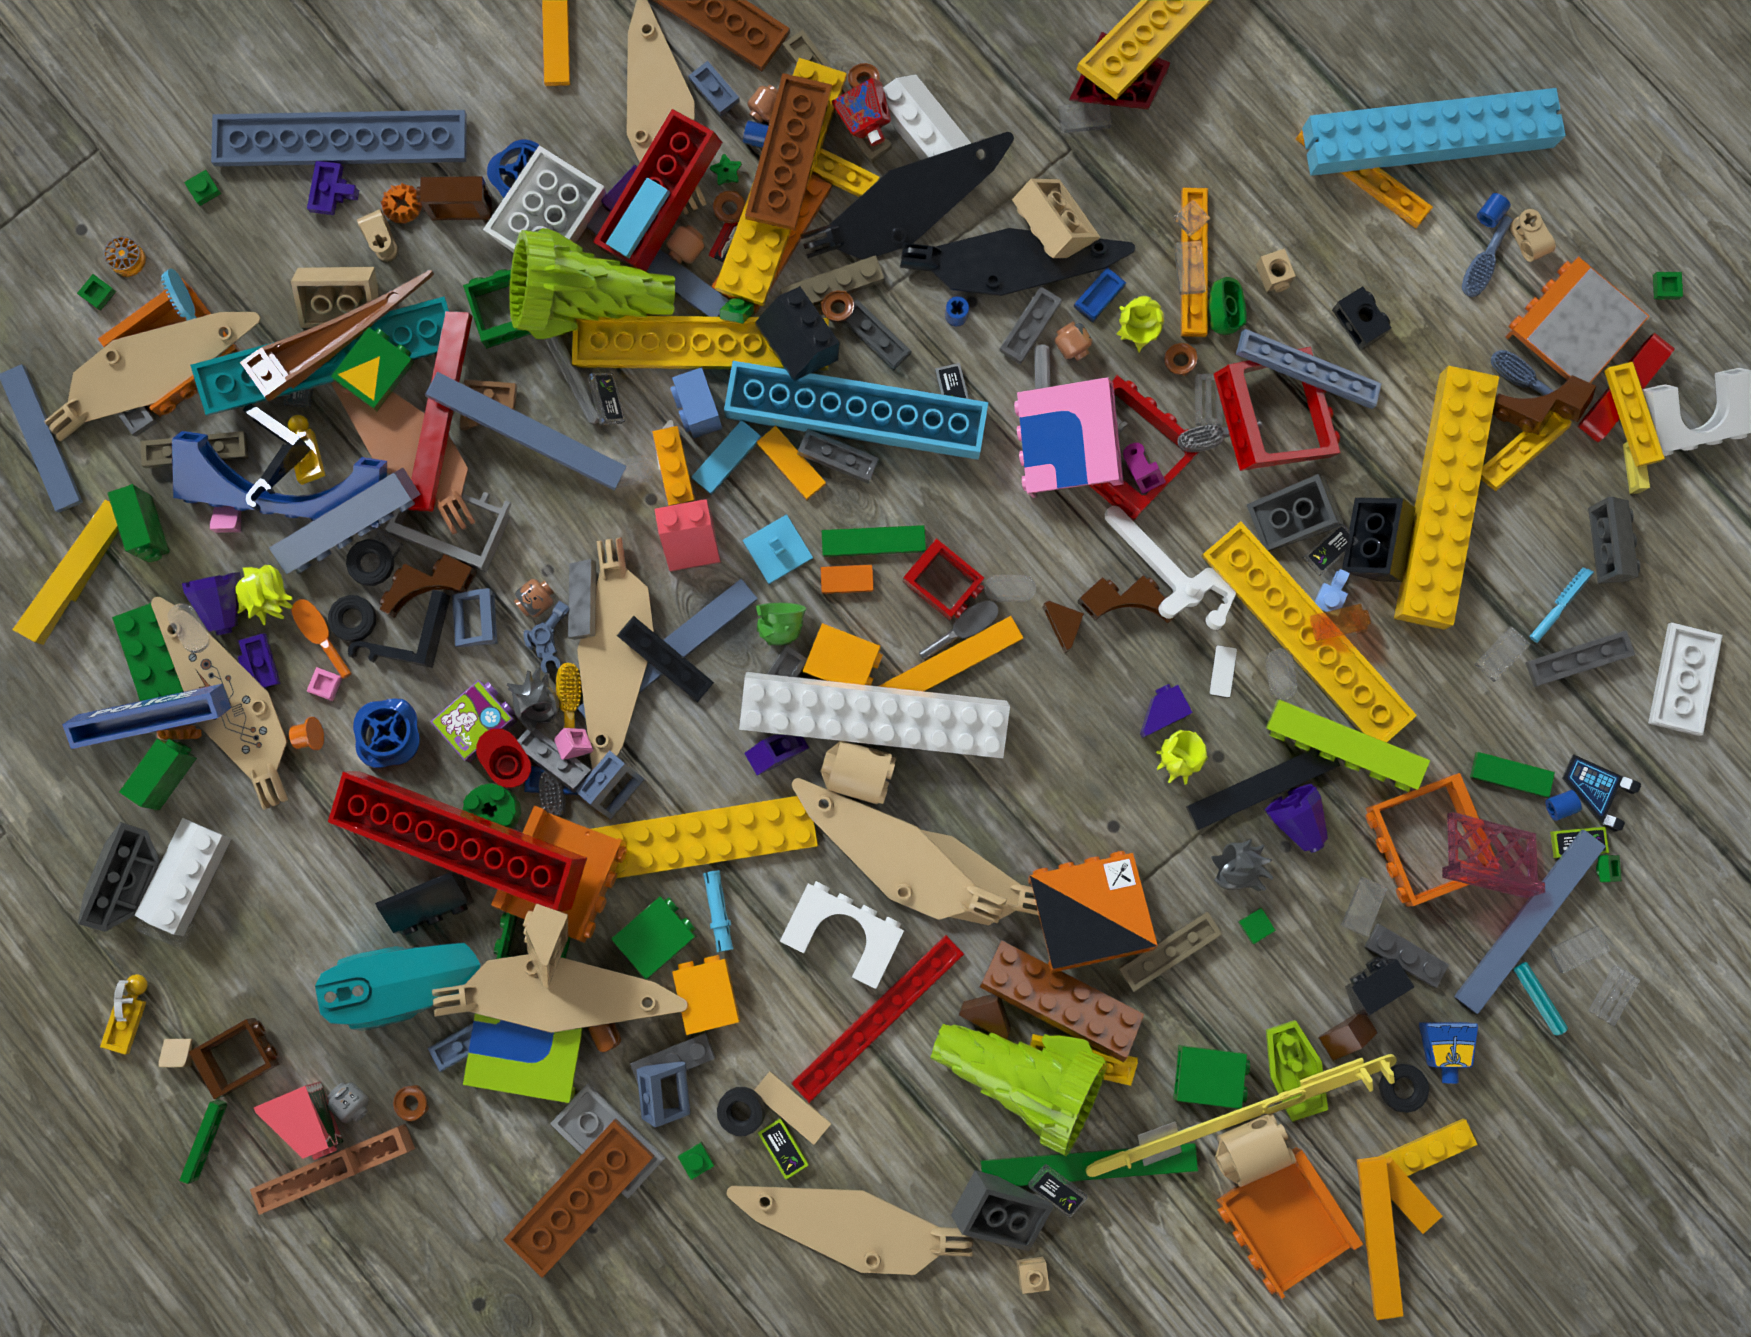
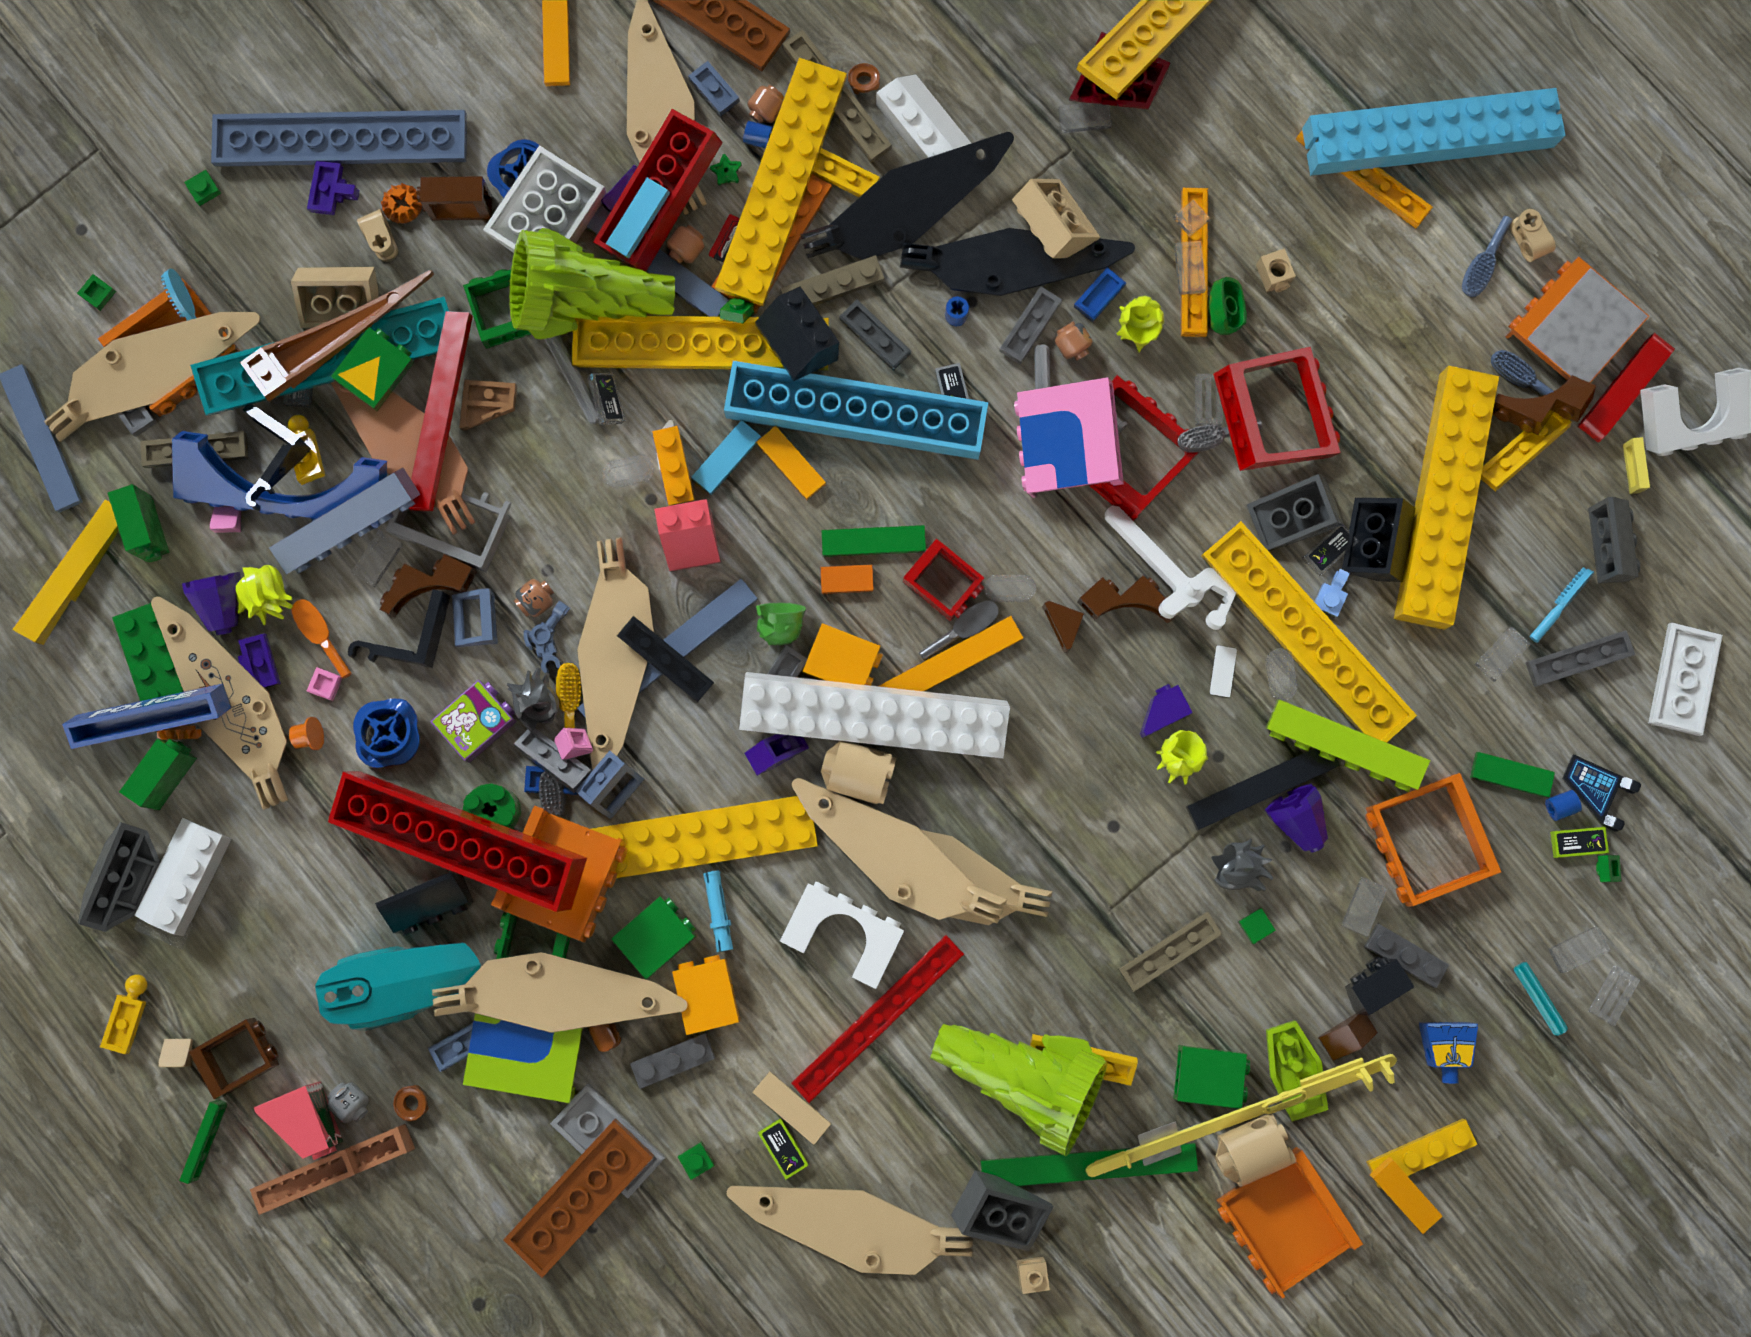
(118, 1000): white piece -> none
(125, 257): light orange wheel -> none
(188, 628): clear tile -> none
(336, 613): black tyre -> none
(362, 548): black tyre -> none
(503, 758): red piece -> none
(525, 431): sand blue tile -> none
(545, 939): tan slope -> none
(582, 599): flat silver tile -> none
(651, 1094): sand blue tile -> none
(699, 409): medium blue brick -> none
(725, 1115): black tyre -> none
(728, 196): dark orange piece -> none
(777, 549): medium azure piece -> none
(788, 152): dark orange plate -> none
(835, 297): dark orange piece -> none
(837, 456): flat silver plate -> none
(864, 110): red torso -> none
(987, 1013): reddish brown slope -> none
(1057, 1191): tile -> none
(1062, 1001): dark orange plate -> none
(1092, 911): panel -> none
(1145, 474): magenta leg -> none
(1178, 349): dark orange piece -> none
(1308, 369): sand blue tile -> none
(1340, 622): clear orange bracket -> none
(1362, 332): black brick -> none
(1380, 1237): light orange tile -> none
(1420, 1093): black tyre -> none
(1492, 875): clear pink fence -> none
(1493, 210): blue gear -> none
(1529, 922): sand blue tile -> none
(1634, 414): yellow plate -> none
(1667, 285): green plate -> none

